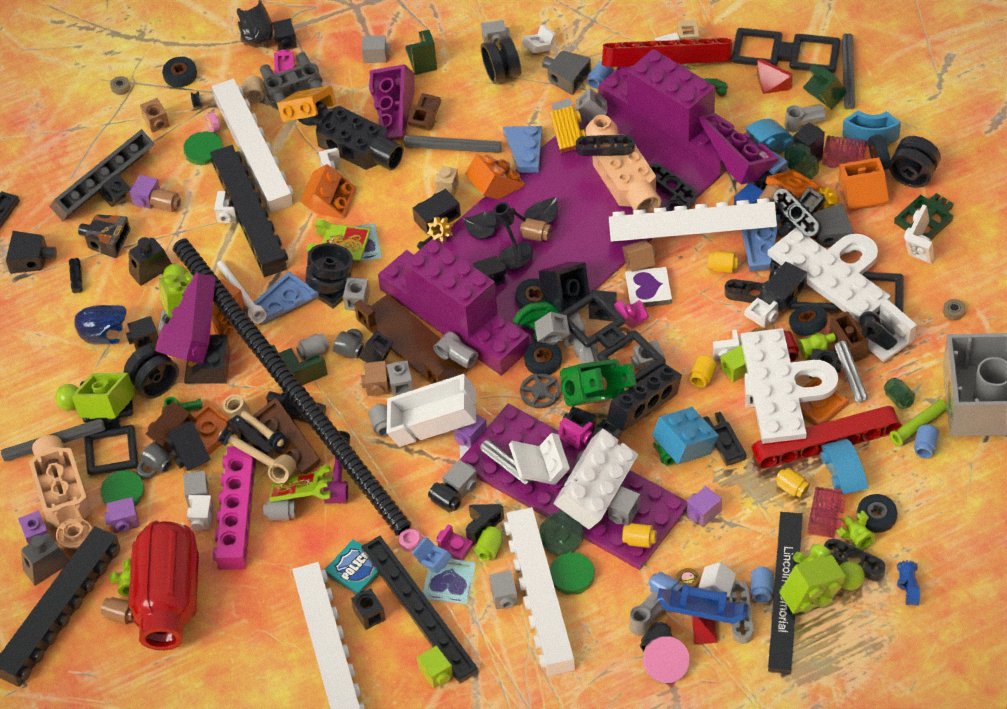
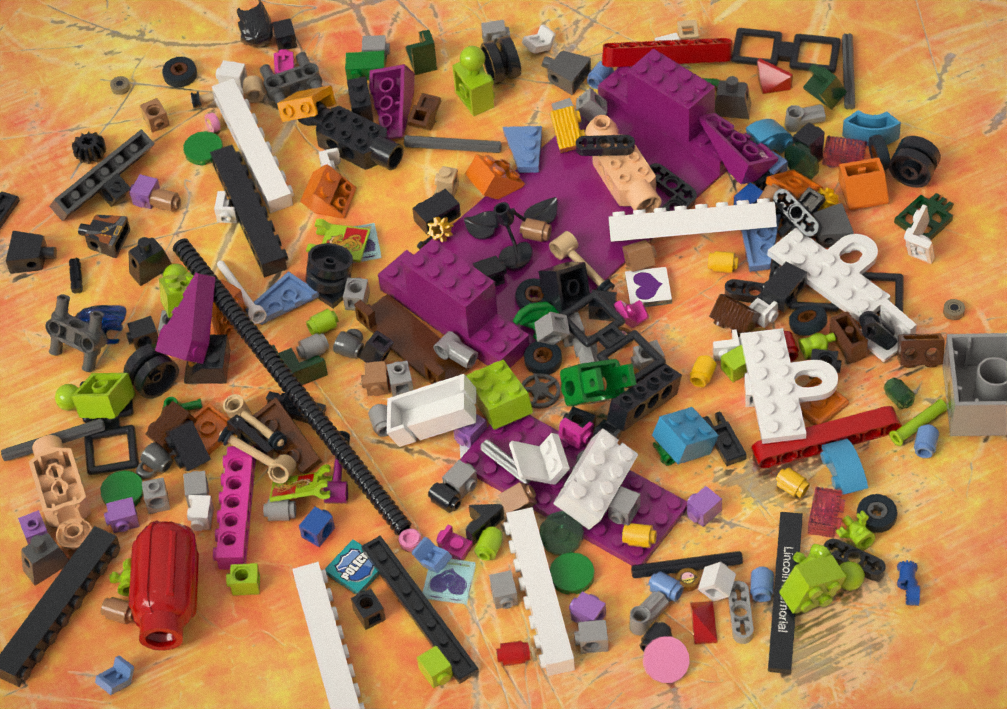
(76, 333): none -> dark grey piece
(88, 147): none -> black gear
(116, 677): none -> medium blue bracket
(155, 495): none -> light grey brick
(230, 70): none -> white brick
(250, 573): none -> lime brick
(317, 526): none -> blue brick
(322, 322): none -> lime brick
(360, 63): none -> green brick
(360, 97): none -> black brick
(472, 82): none -> lime brick
(500, 394): none -> lime brick
(513, 653): none -> red brick
(518, 497): none -> brick
(565, 246): none -> tan piece
(587, 608): none -> medium lavender brick
(592, 636): none -> light grey brick
(695, 563): none -> black axle
(702, 604): blue piece -> none
(732, 99): none -> dark grey torso
(734, 315): none -> reddish brown brick
(851, 371): light grey axle -> none
(921, 344): none -> reddish brown brick

